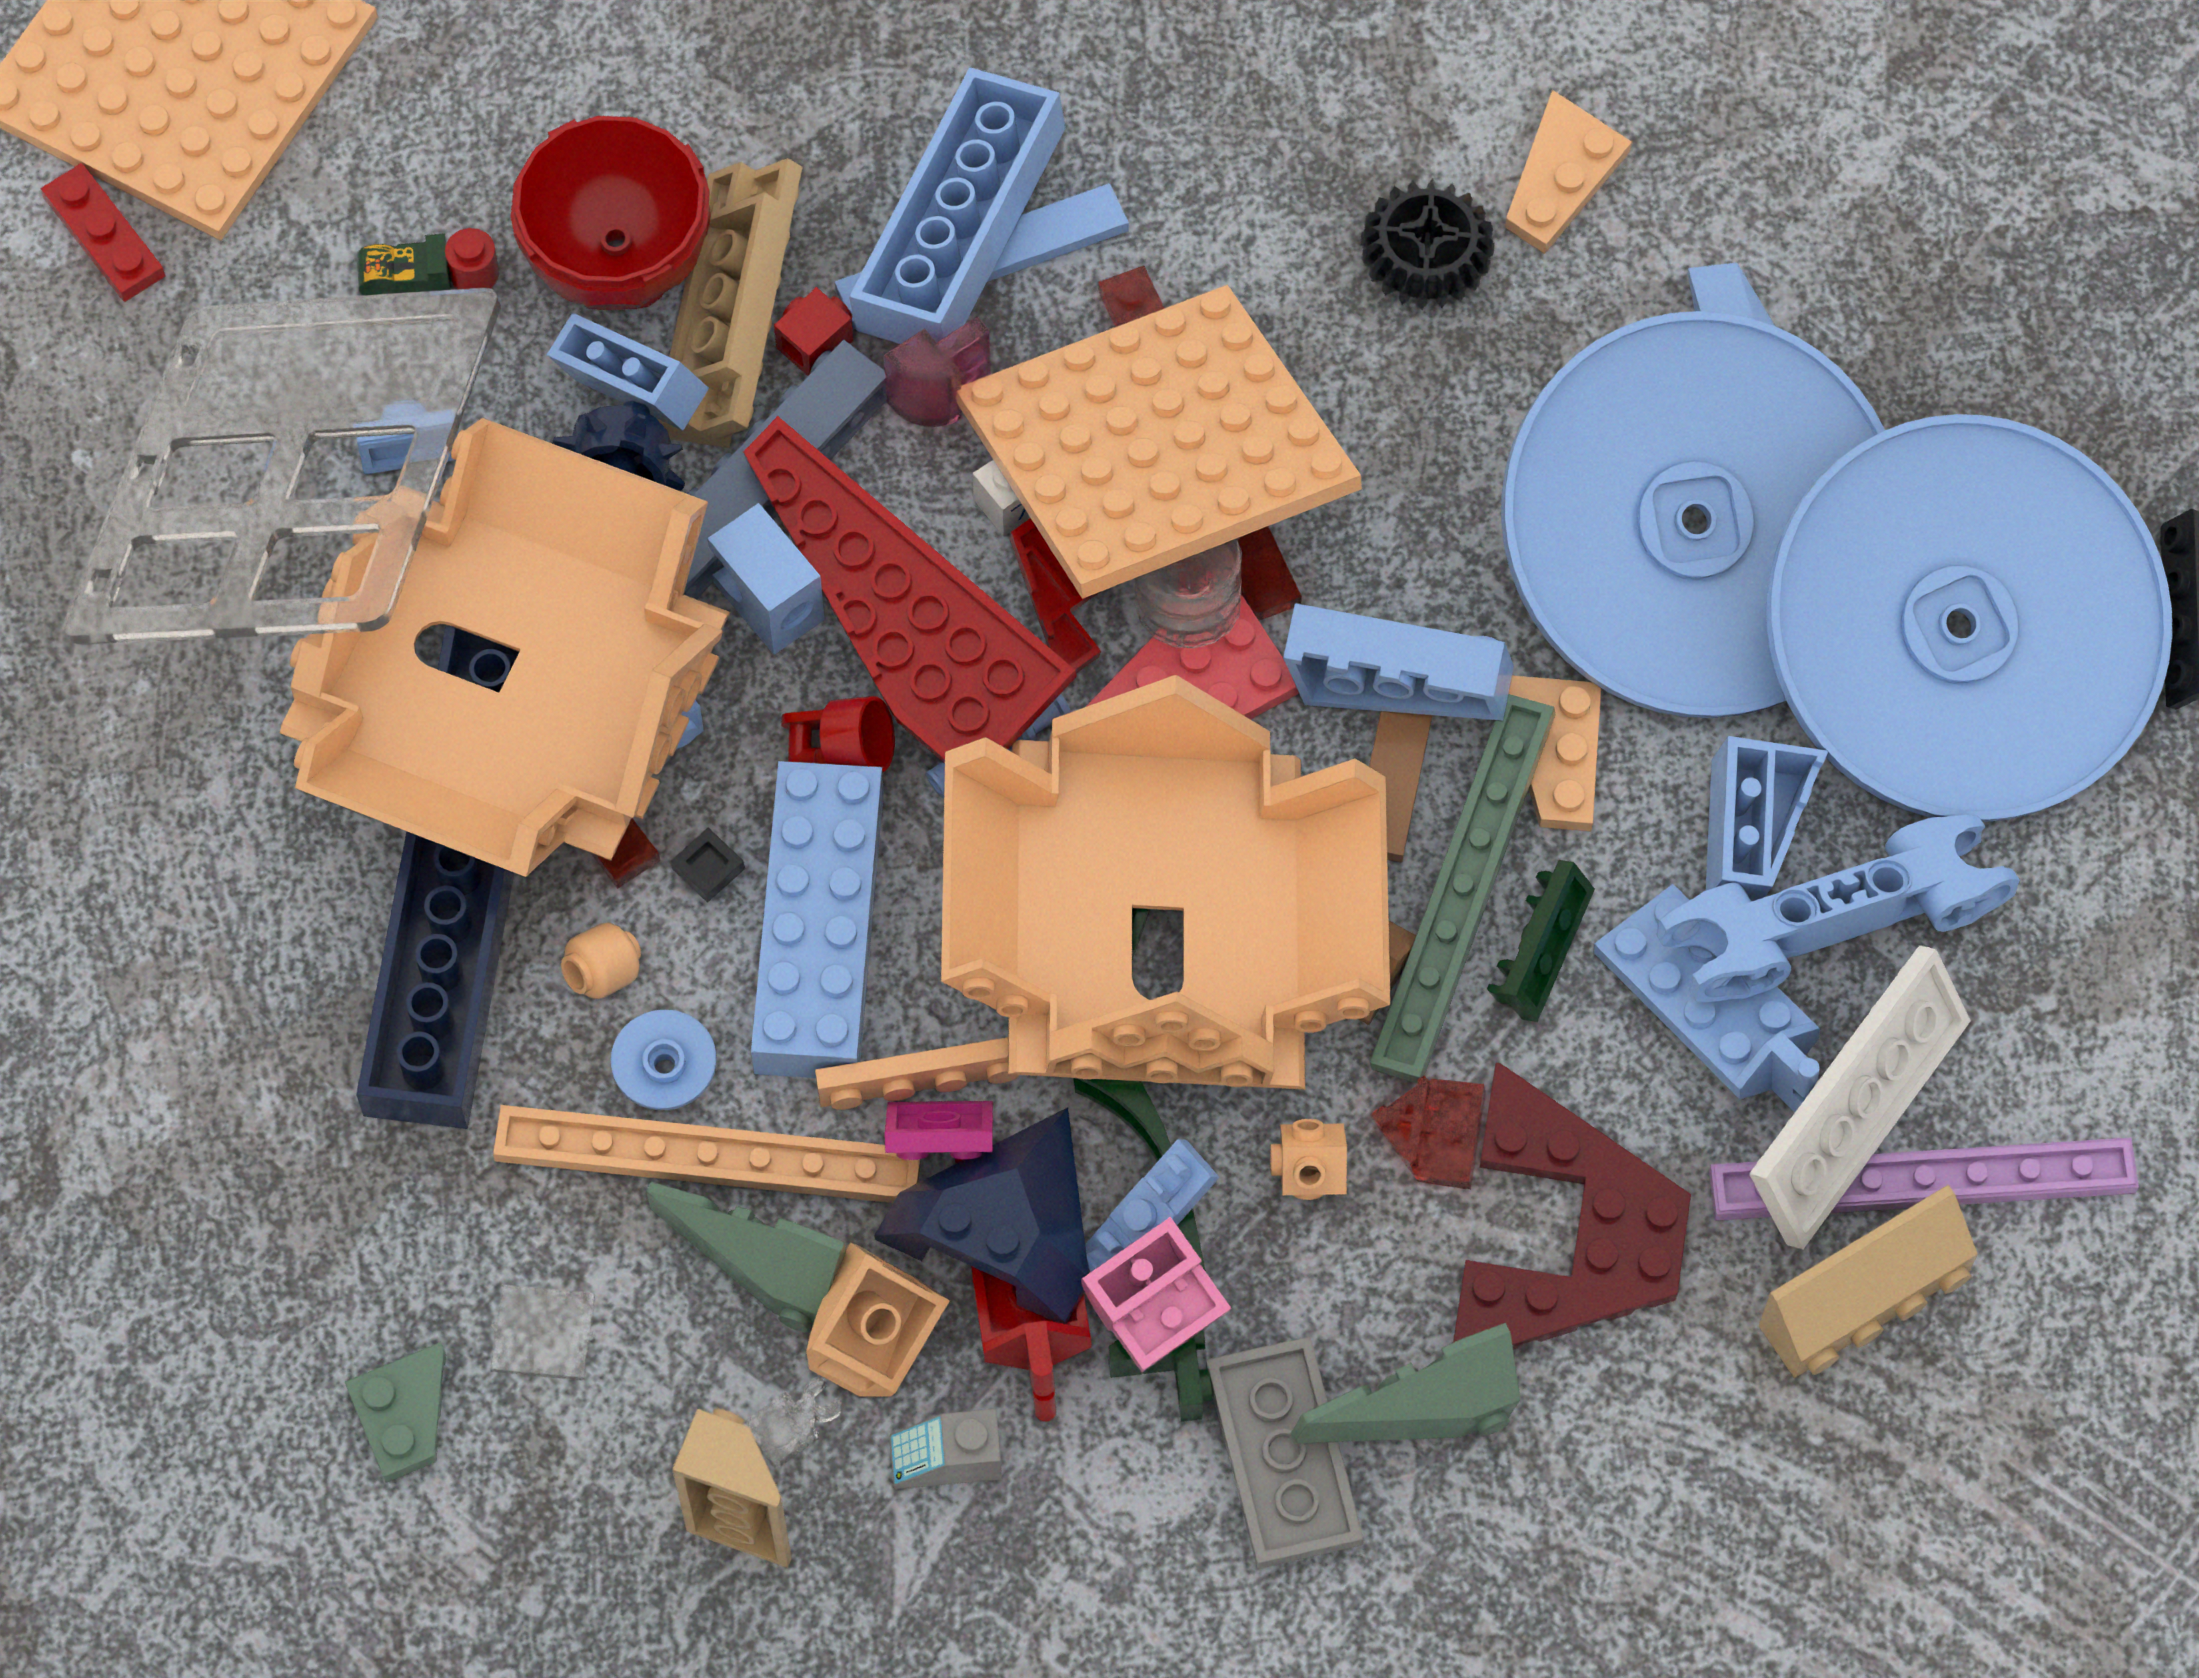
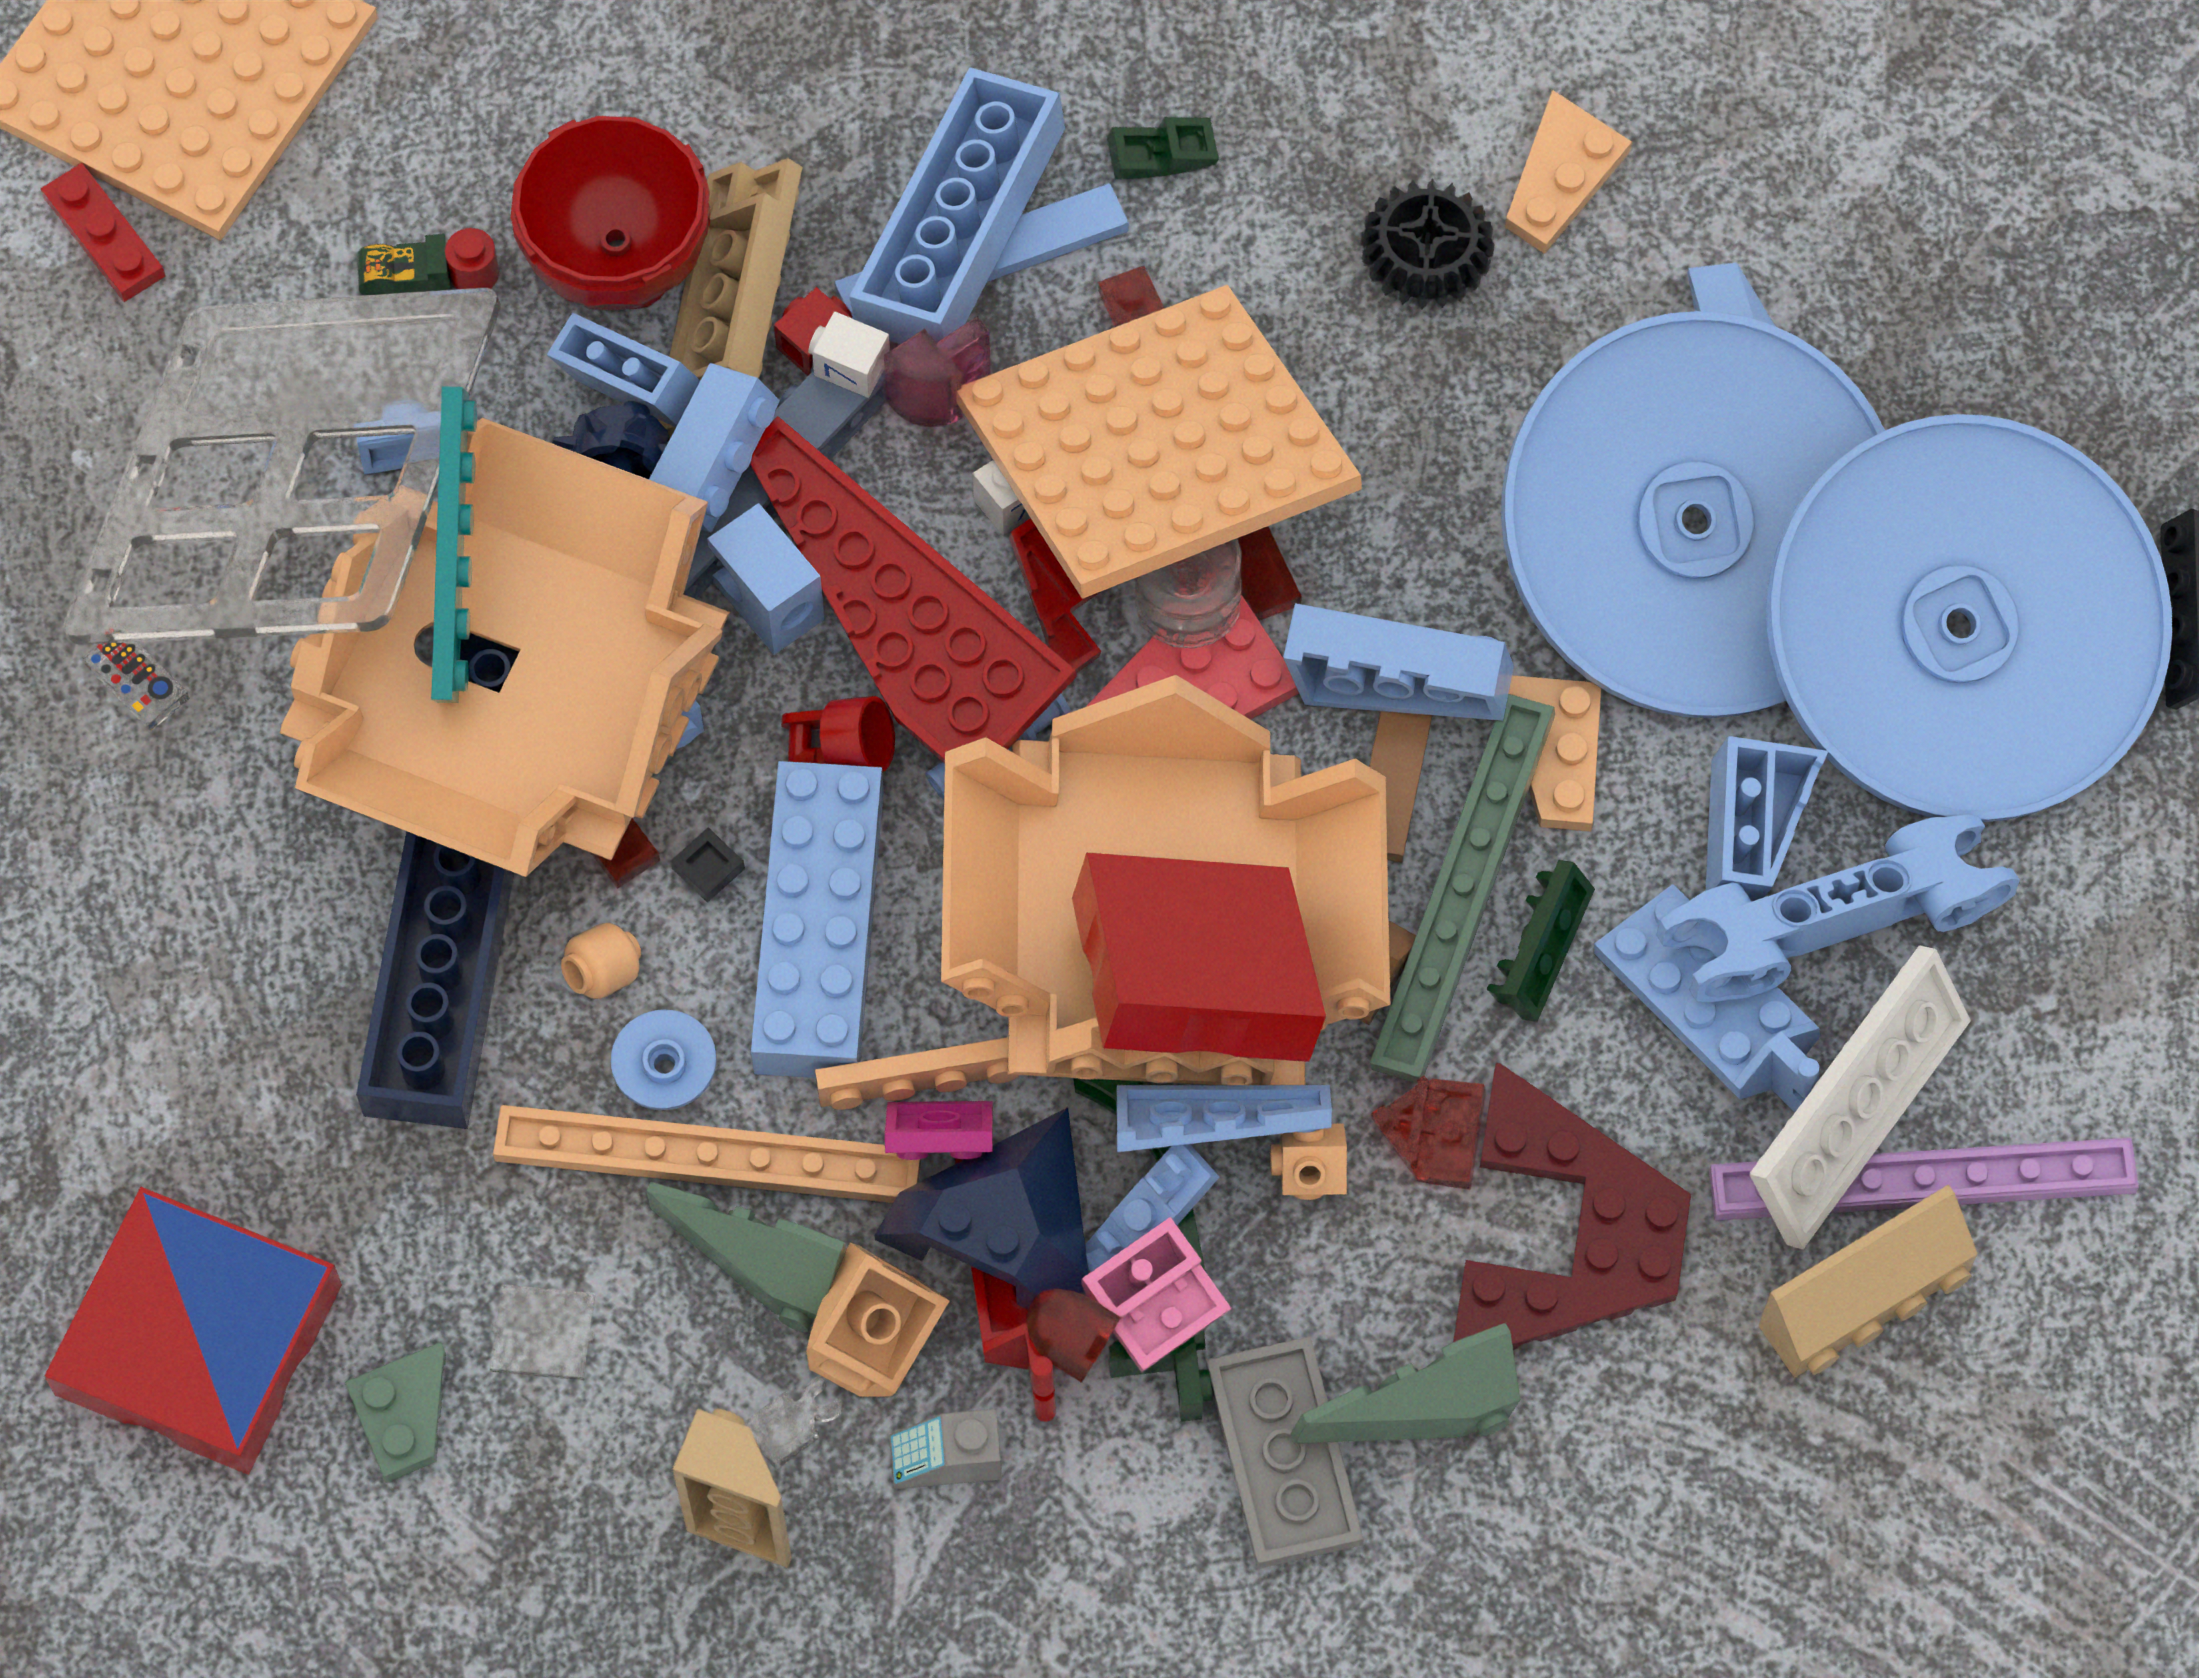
(137, 680): none -> tile
(193, 1329): none -> red tile
(452, 567): none -> teal plate
(716, 438): none -> light blue brick
(849, 354): none -> white brick
(1070, 1329): none -> clear red brick
(1165, 150): none -> dark green slope
(1198, 957): none -> red tile
(1207, 1113): none -> light blue wing

